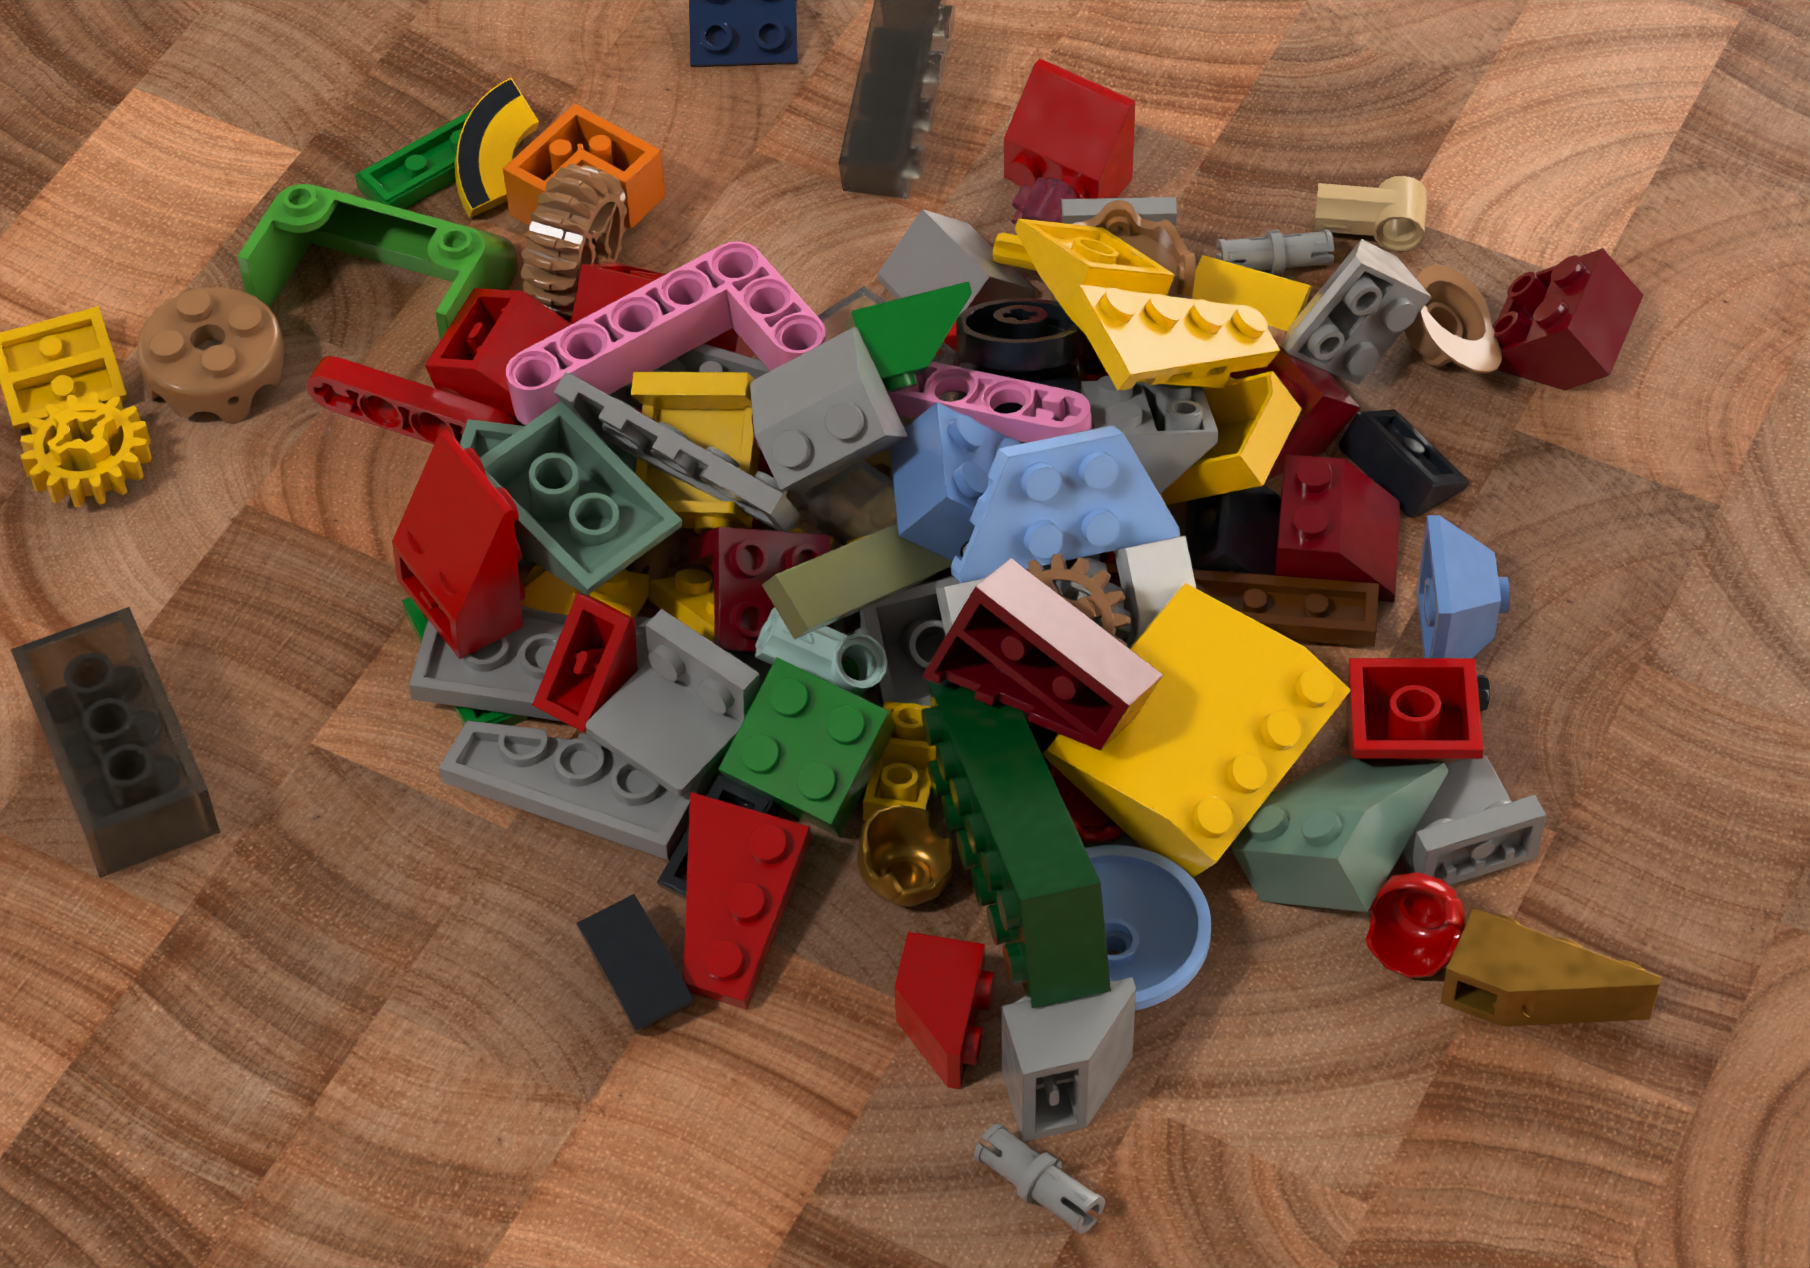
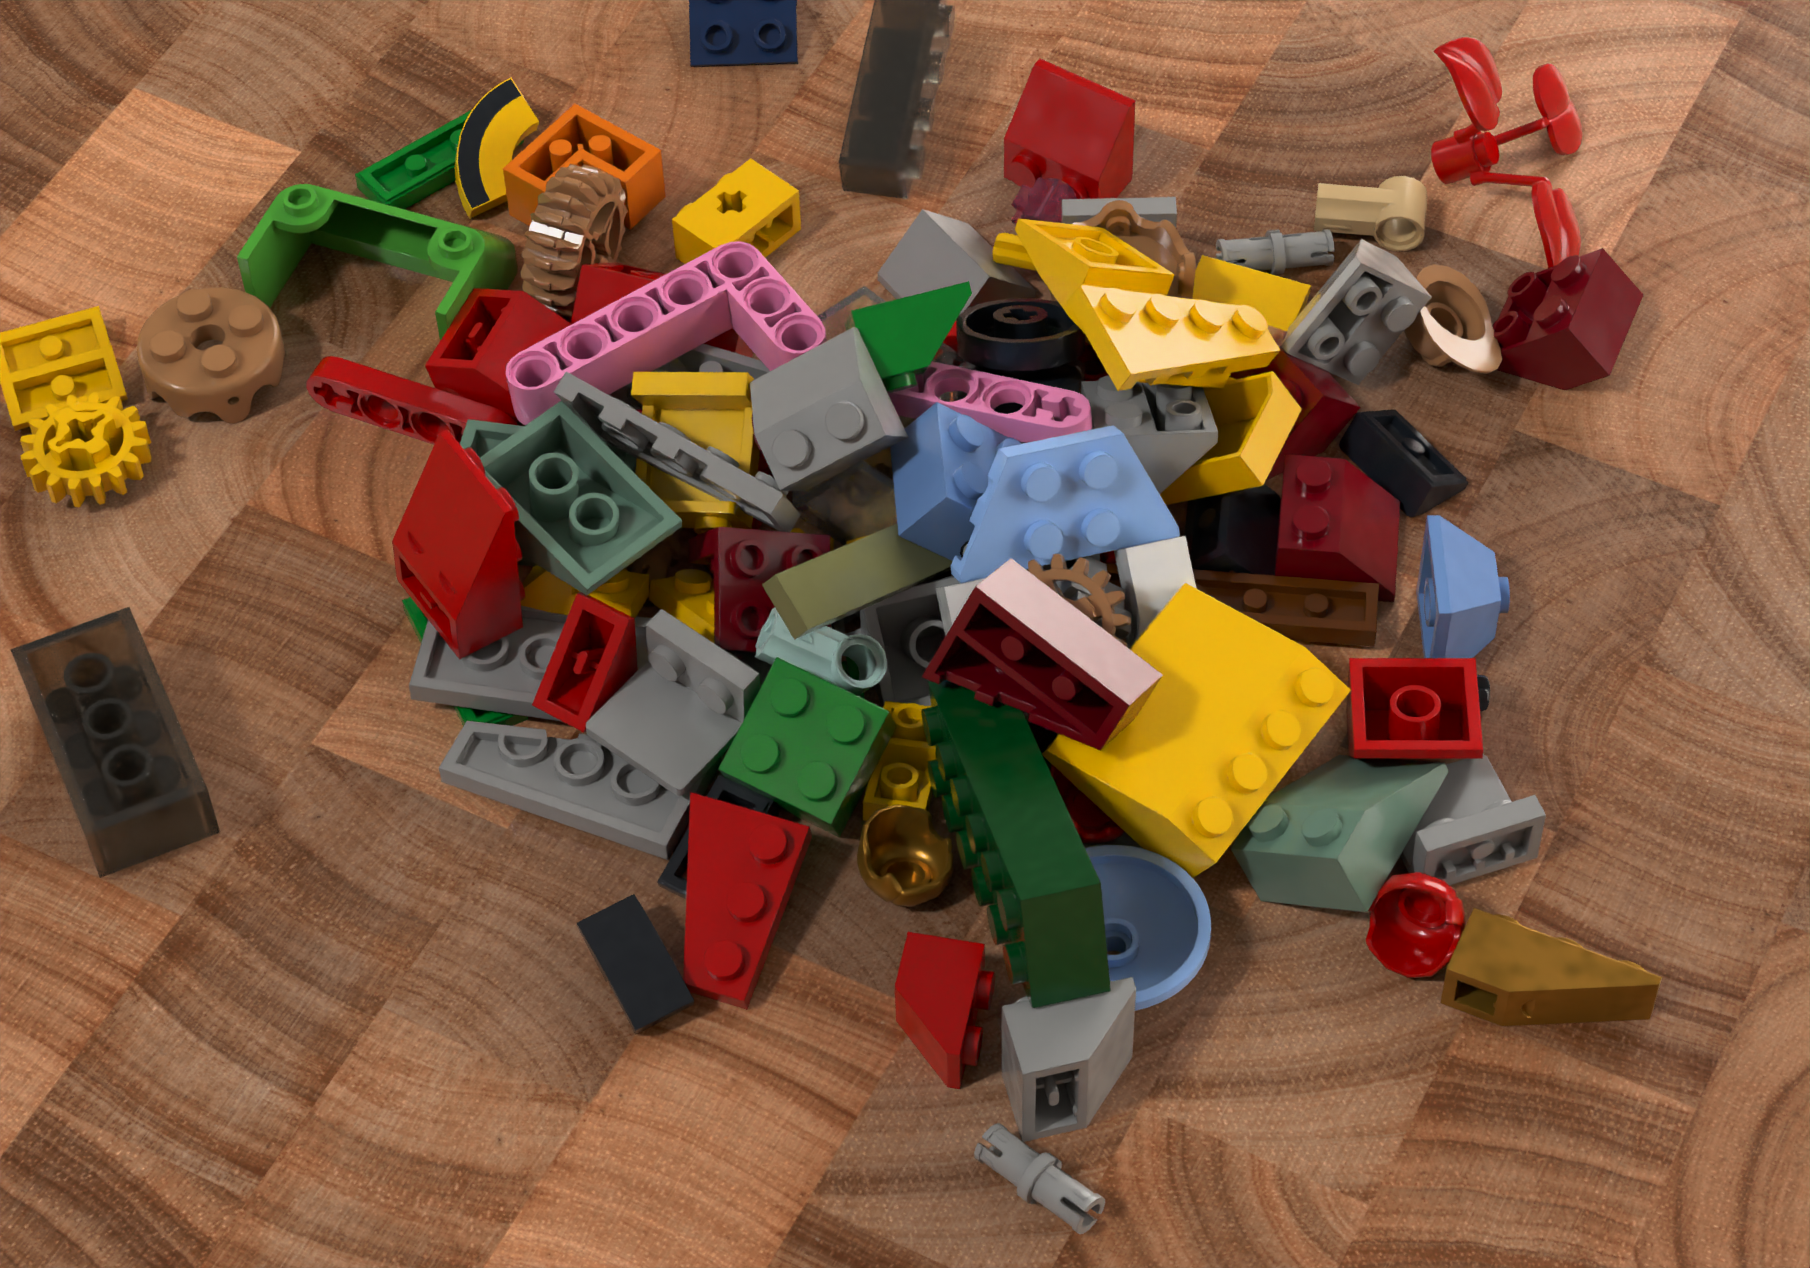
(743, 207): none -> yellow brick
(1473, 152): none -> red plant

